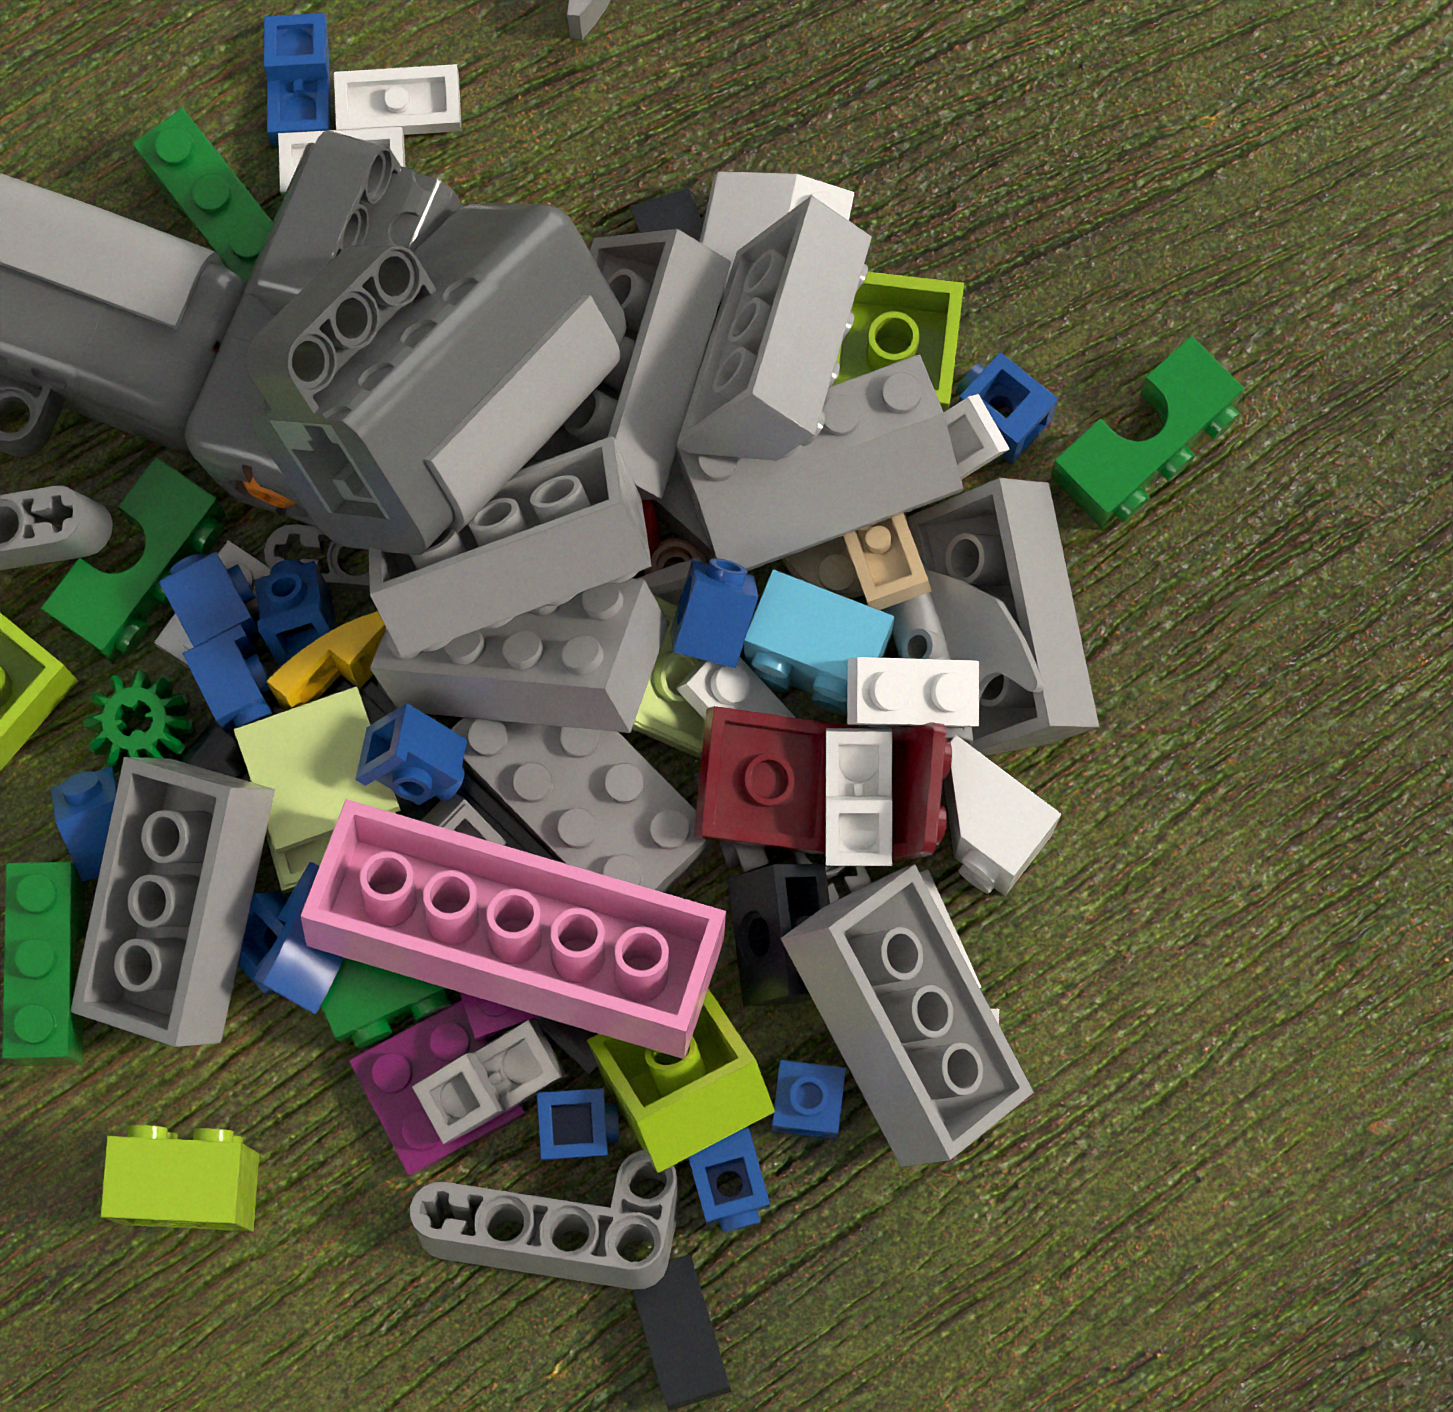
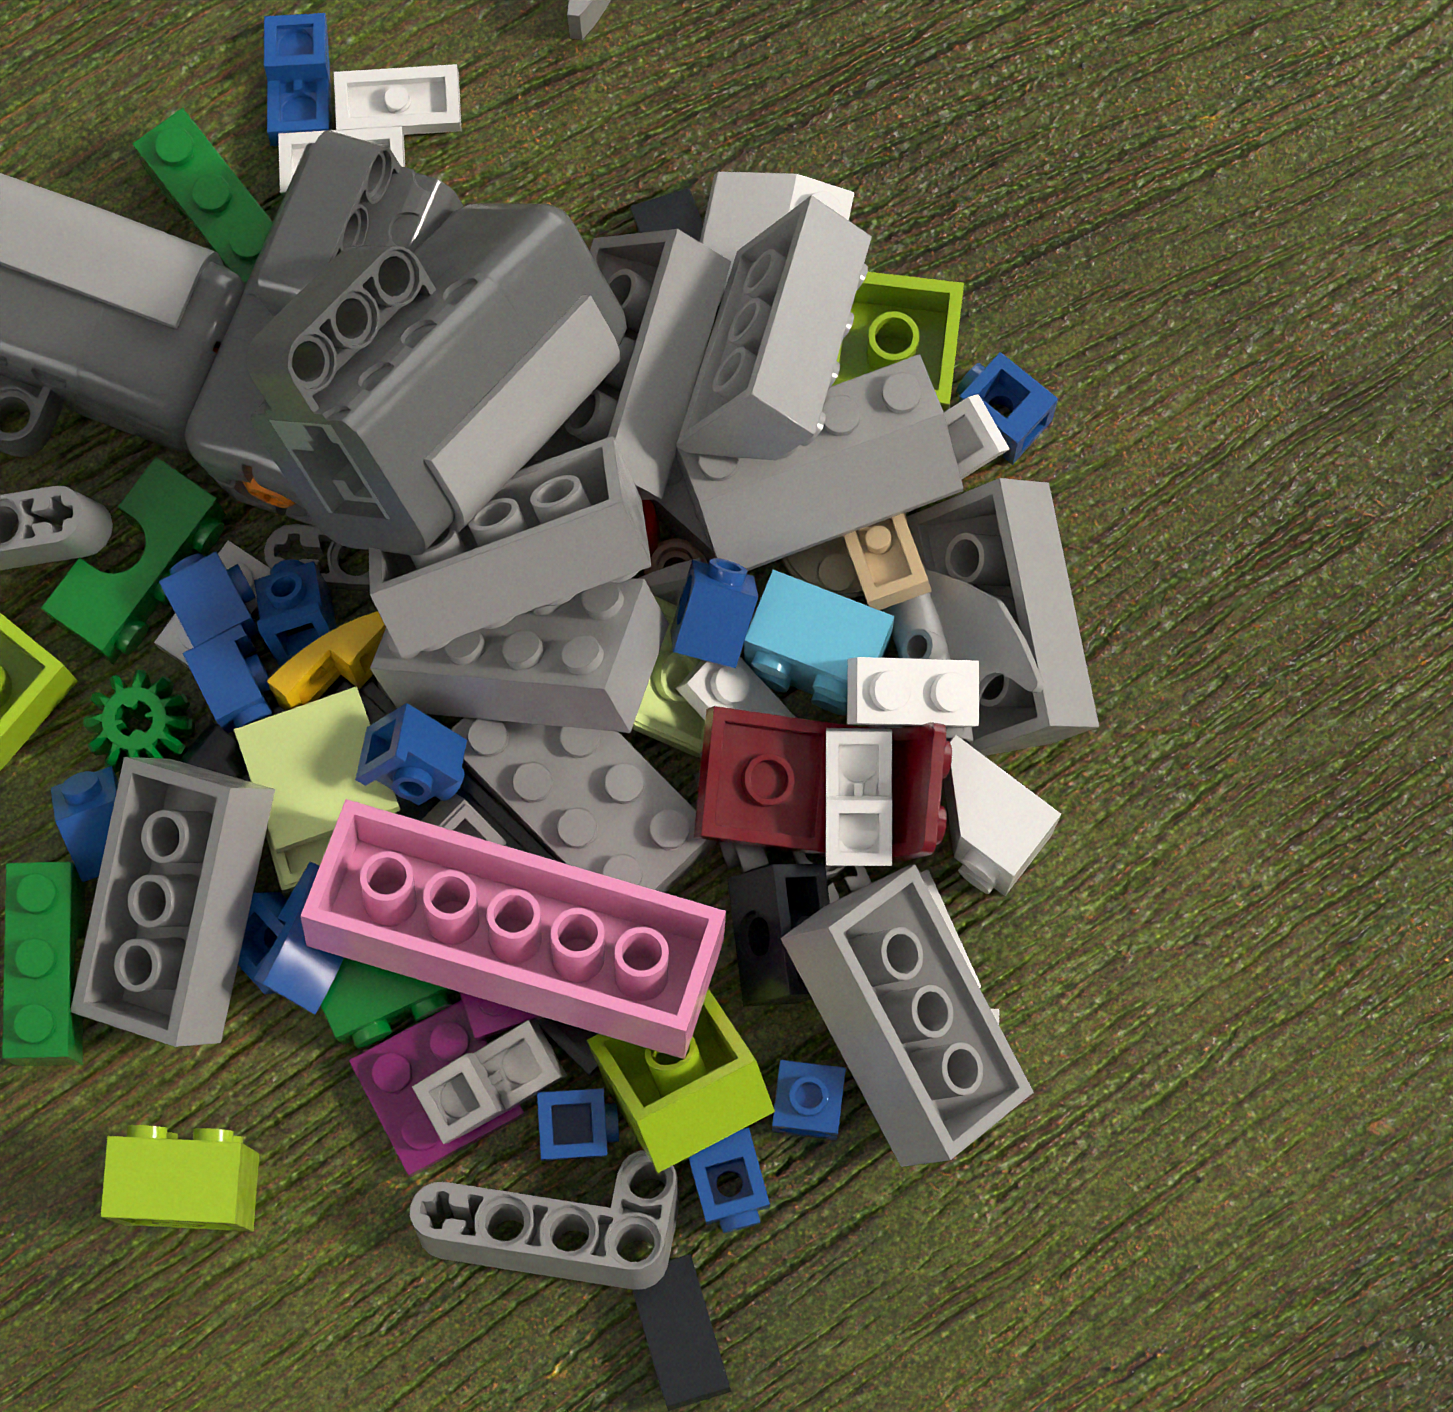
(1111, 473): green arch -> none

